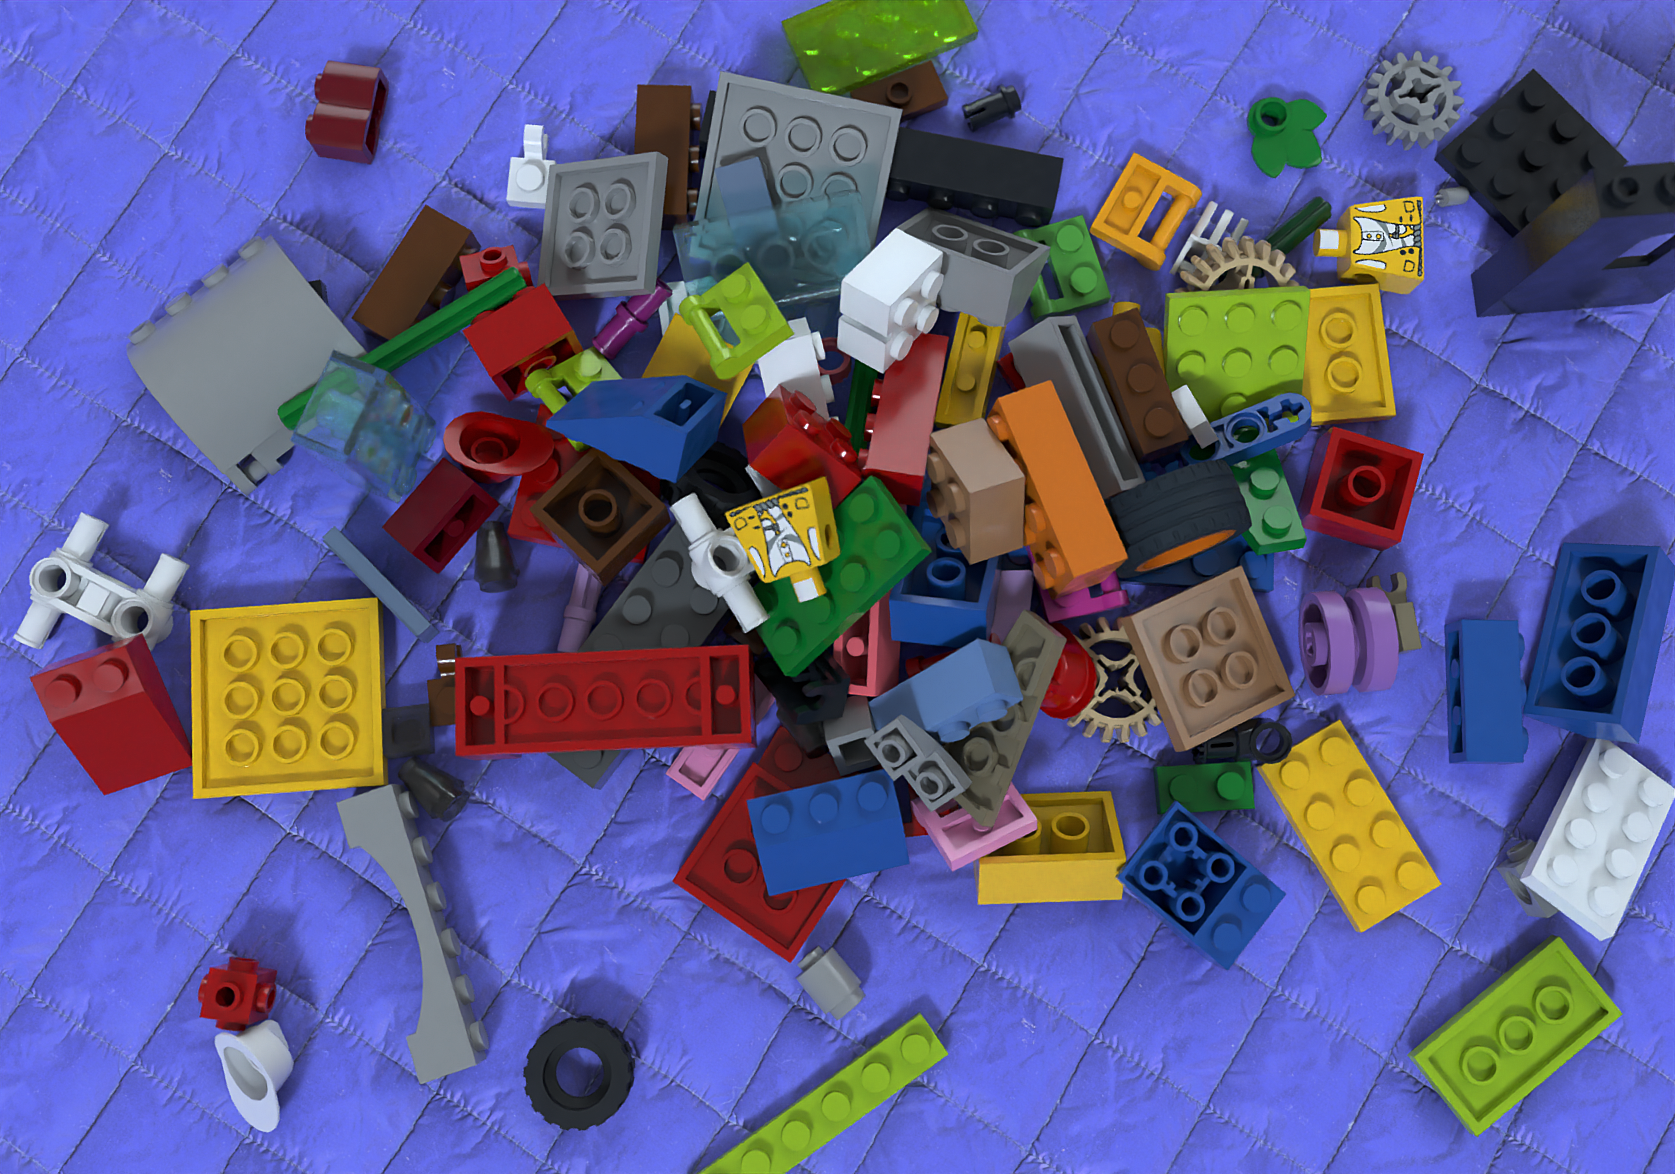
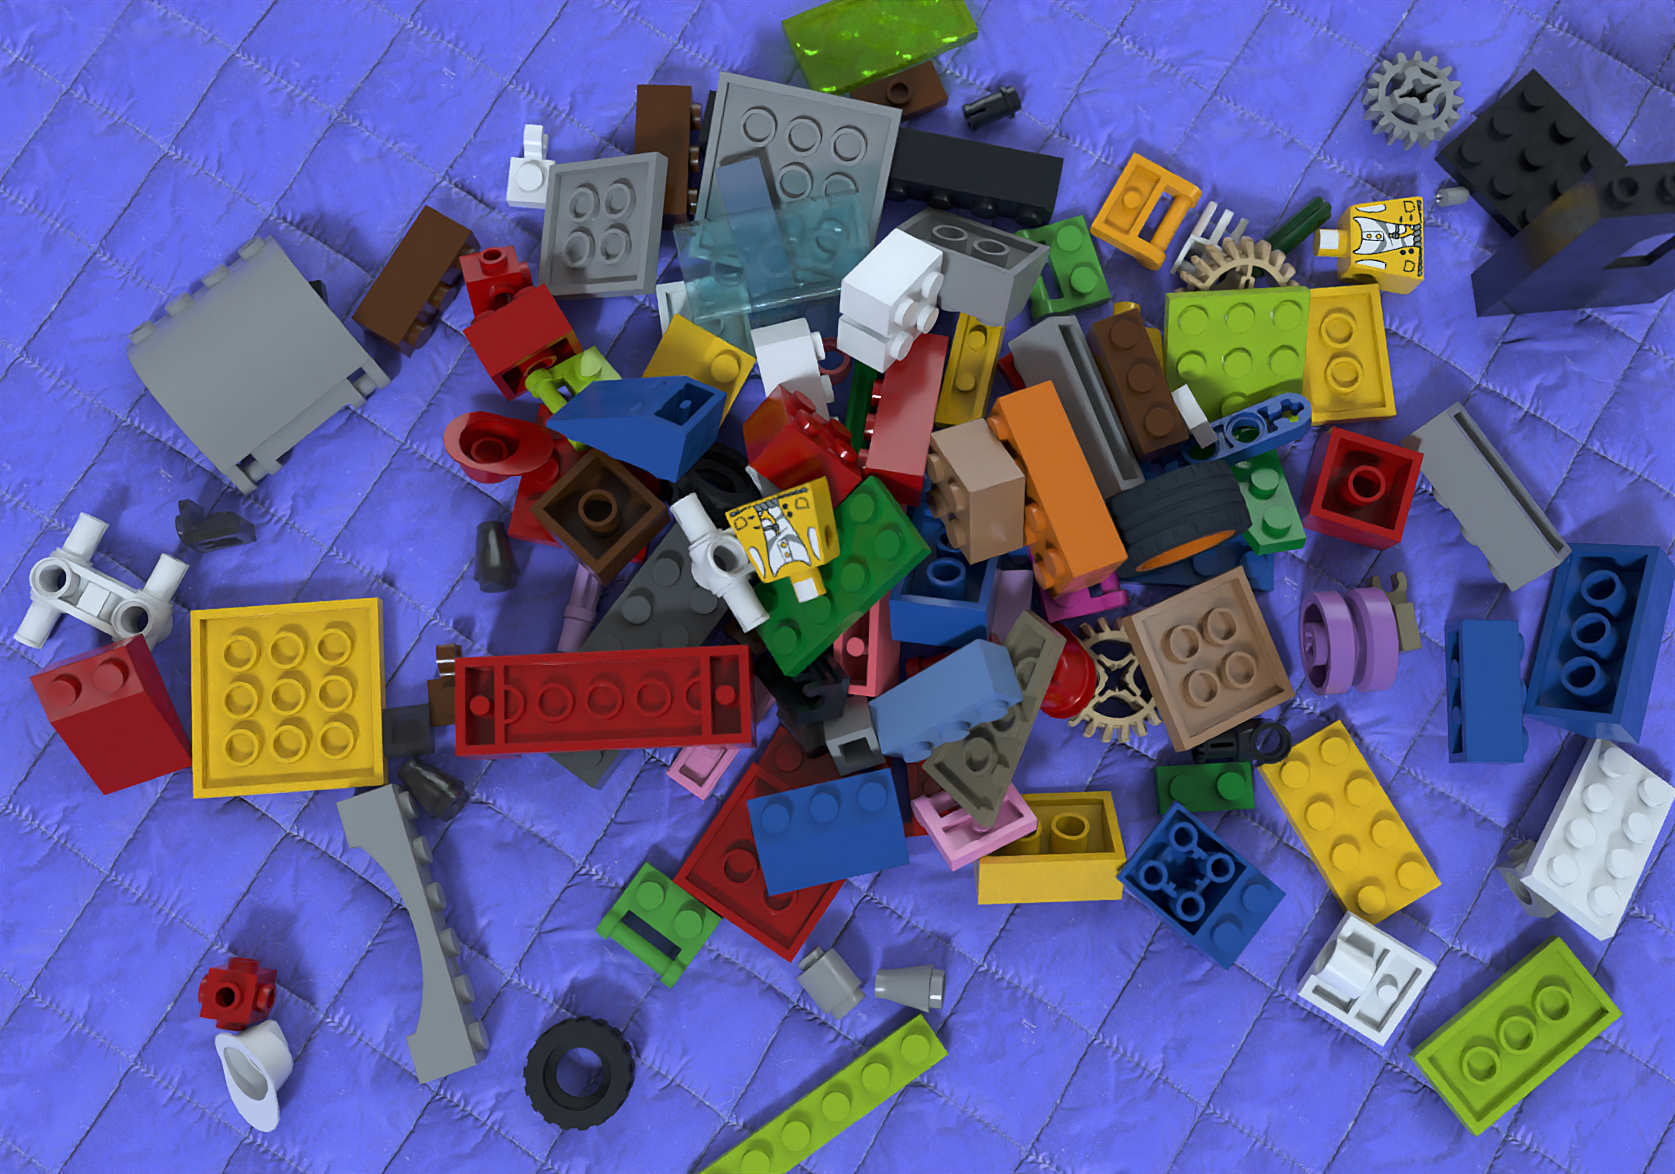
(216, 533): none -> clear smoke bracket
(347, 112): dark red brick -> none
(365, 427): clear light blue brick -> none
(380, 585): sand blue tile -> none
(425, 333): green axle -> none
(440, 515): dark red brick -> none
(630, 318): magenta pin -> none
(670, 912): none -> bright green plate
(748, 311): lime plate -> none
(913, 986): none -> light grey cone
(925, 764): light grey slope -> none
(1291, 137): green plate -> none
(1365, 978): none -> white plate
(1486, 498): none -> light grey brick

